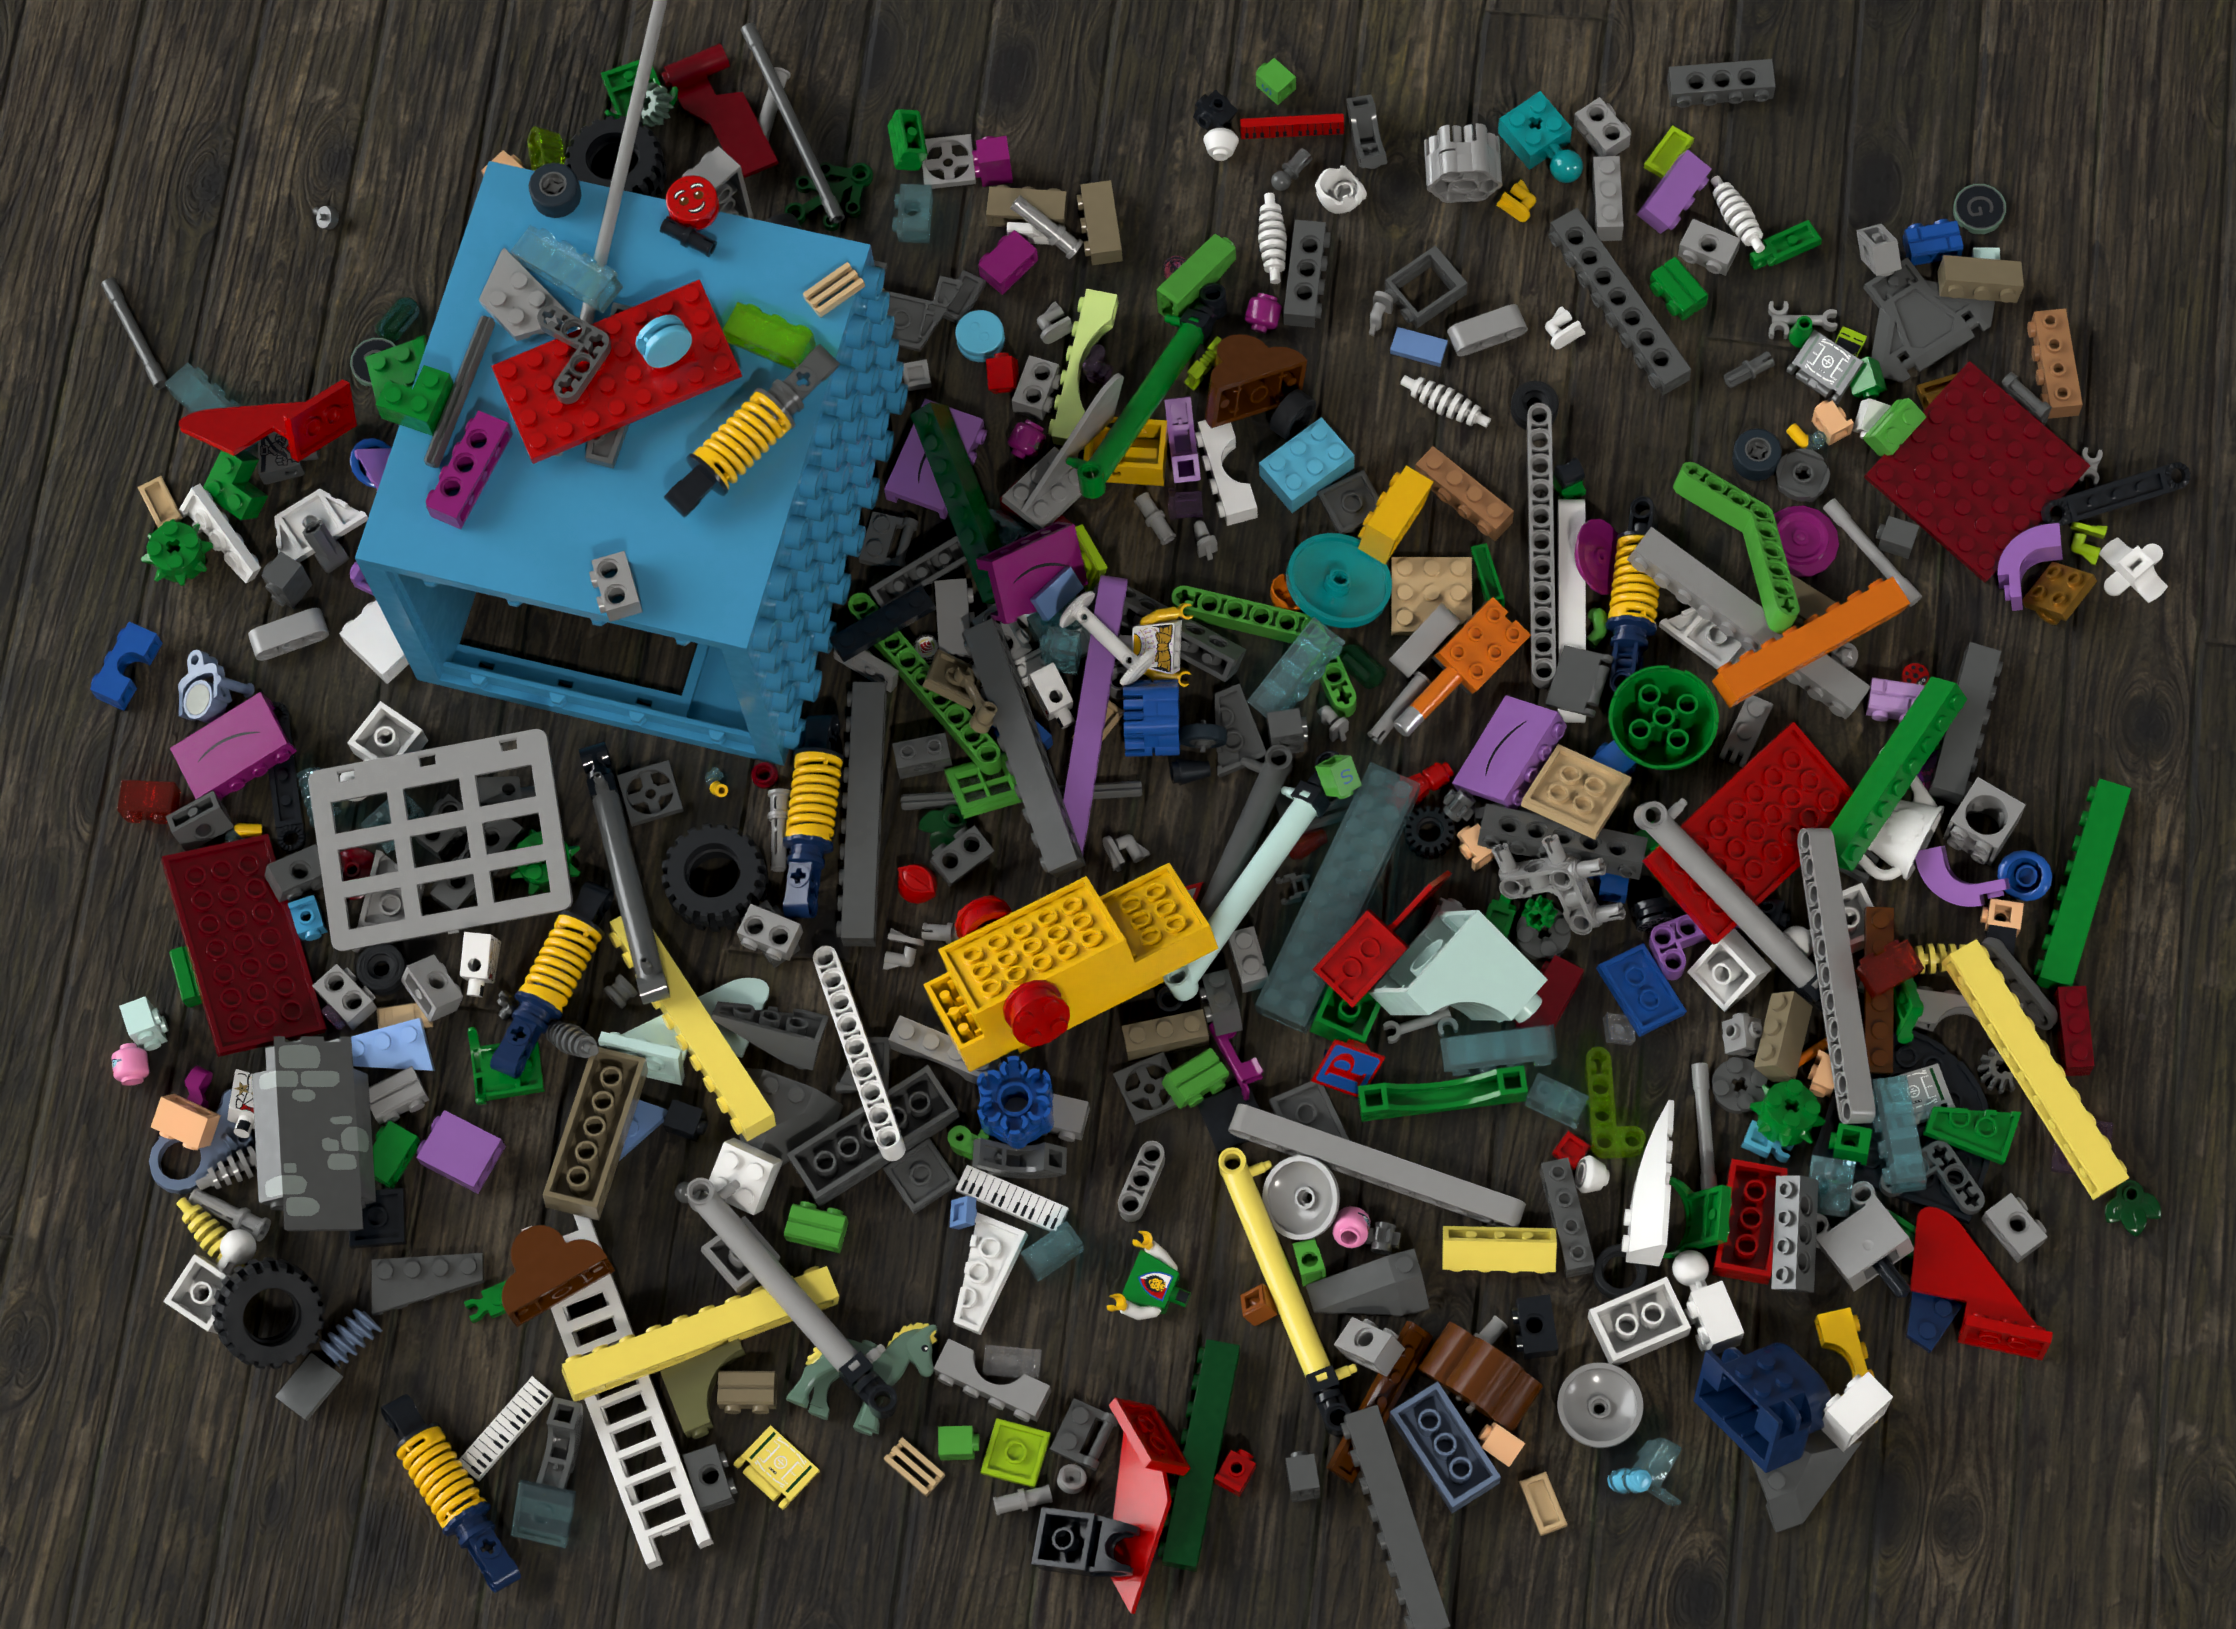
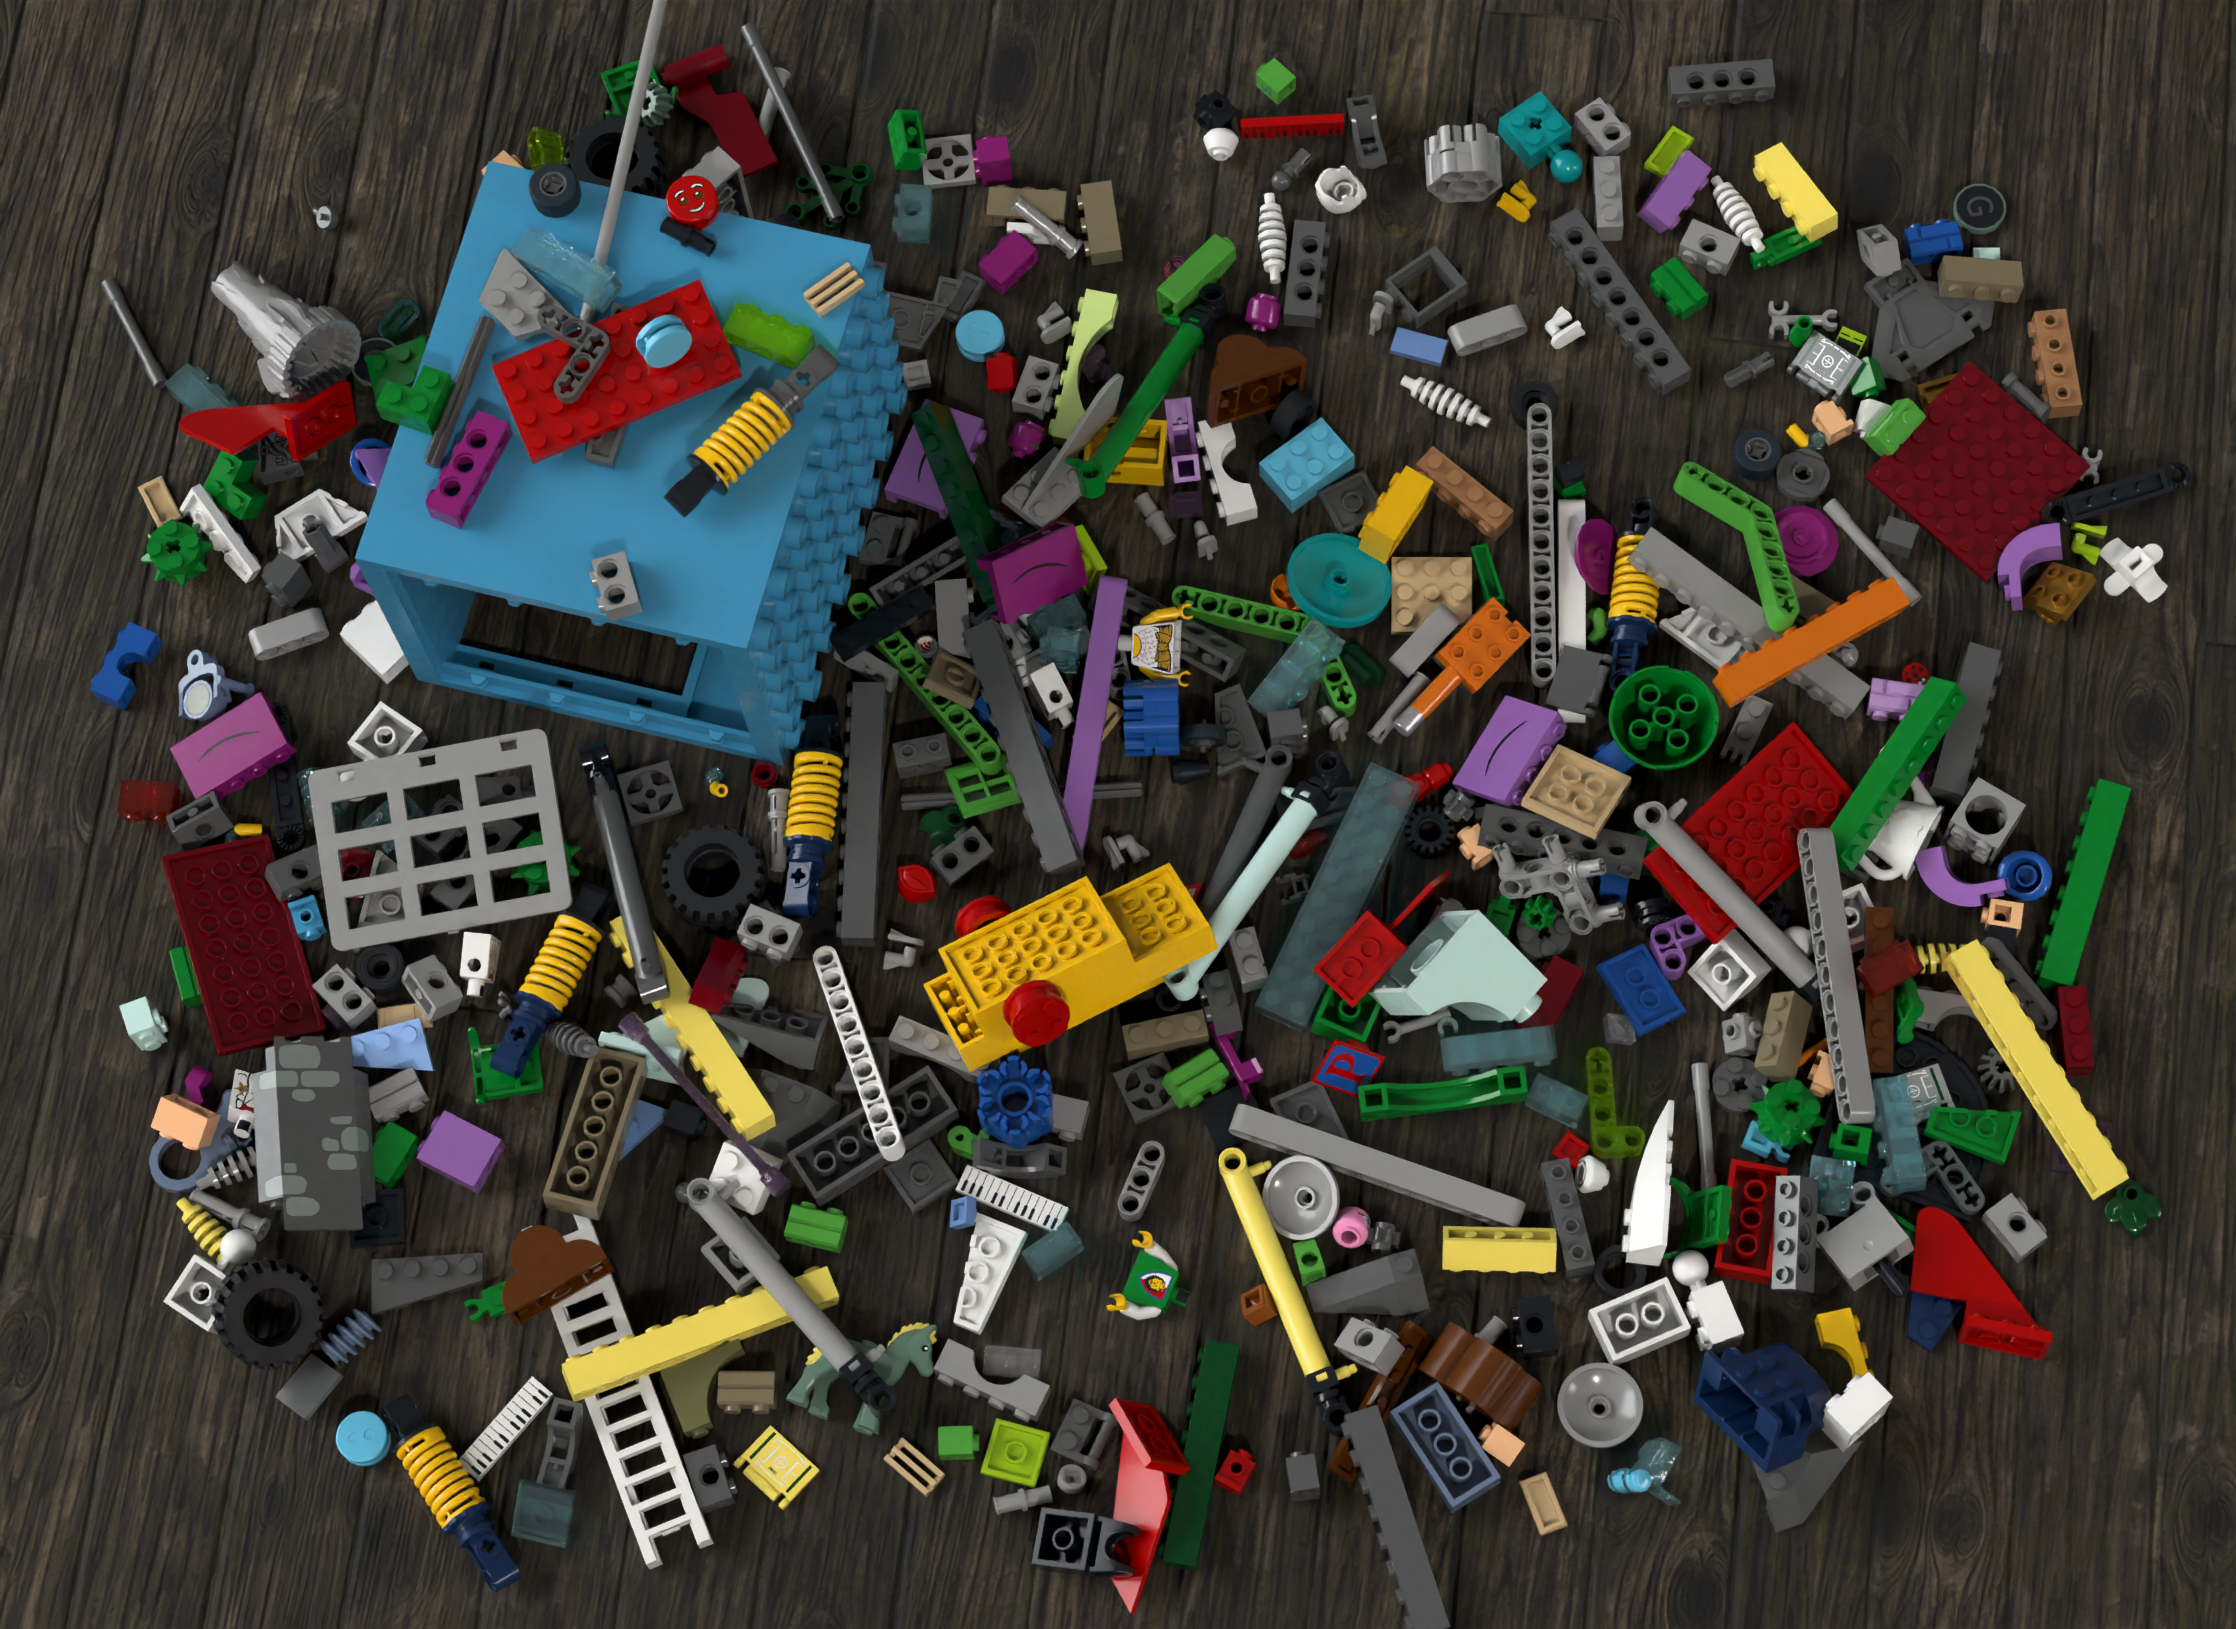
(130, 1064): bright pink head -> none
(301, 344): none -> light grey cone
(363, 1438): none -> medium azure head
(719, 976): none -> dark red brick
(771, 1177): none -> clear purple hose
(940, 932): light grey pin -> none
(985, 710): dark tan brick -> none
(1056, 593): medium blue tile -> none
(1107, 638): white hose -> none
(1201, 368): lime piece -> none
(1338, 776): bright green brick -> none
(1795, 192): none -> light yellow brick

